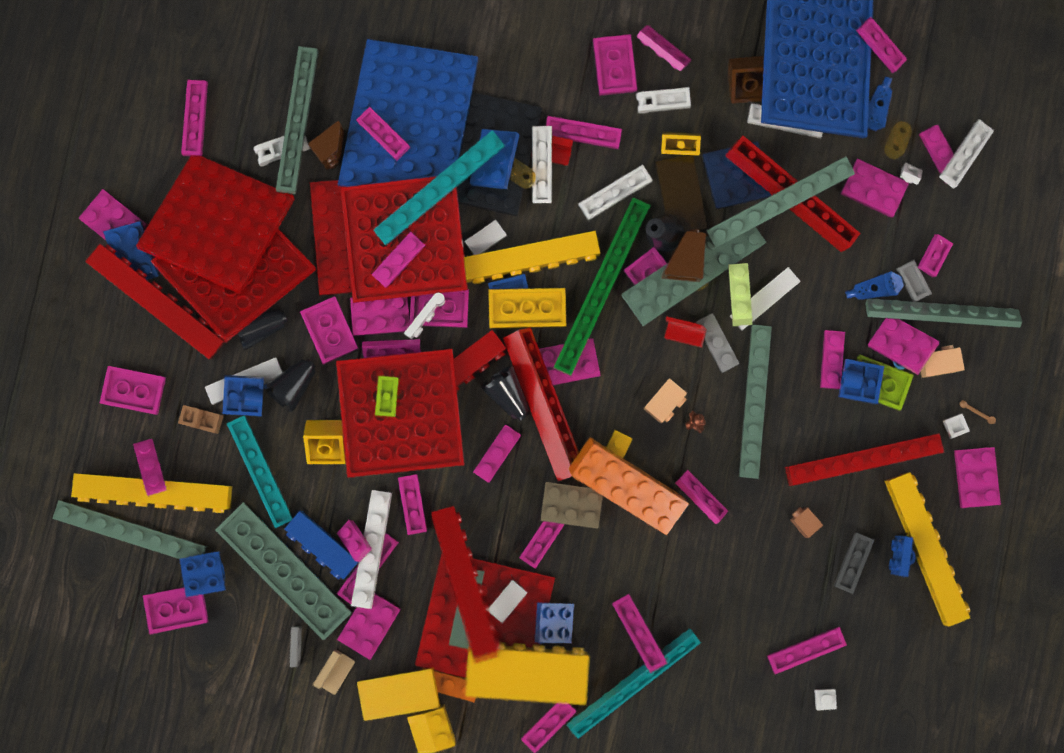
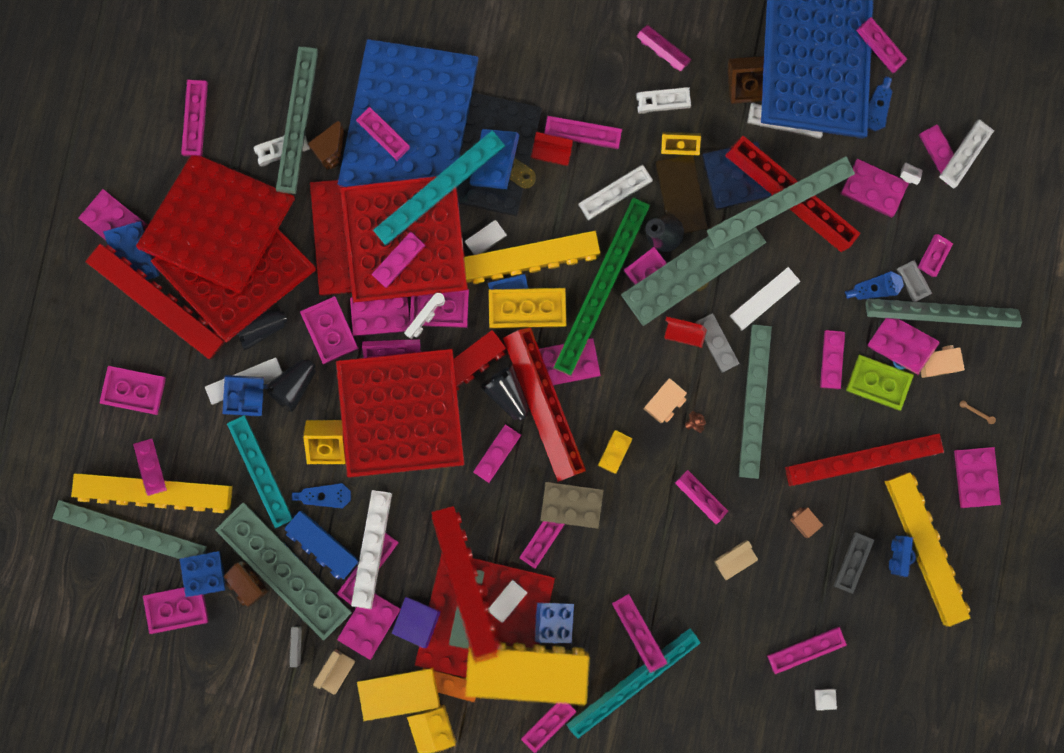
(200, 419): medium nougat slope -> none
(245, 583): none -> reddish brown slope
(331, 496): none -> blue piece
(354, 540): dark pink plate -> none
(387, 396): lime plate -> none
(412, 504): dark pink plate -> none
(416, 622): none -> dark purple tile
(542, 163): white tile -> none
(615, 64): dark pink plate -> none
(628, 486): orange brick -> none
(688, 258): reddish brown slope -> none
(735, 560): none -> tan panel
(740, 294): yellowish green brick -> none
(861, 381): blue plate -> none
(899, 139): clear yellow plate -> none
(956, 426): white plate -> none

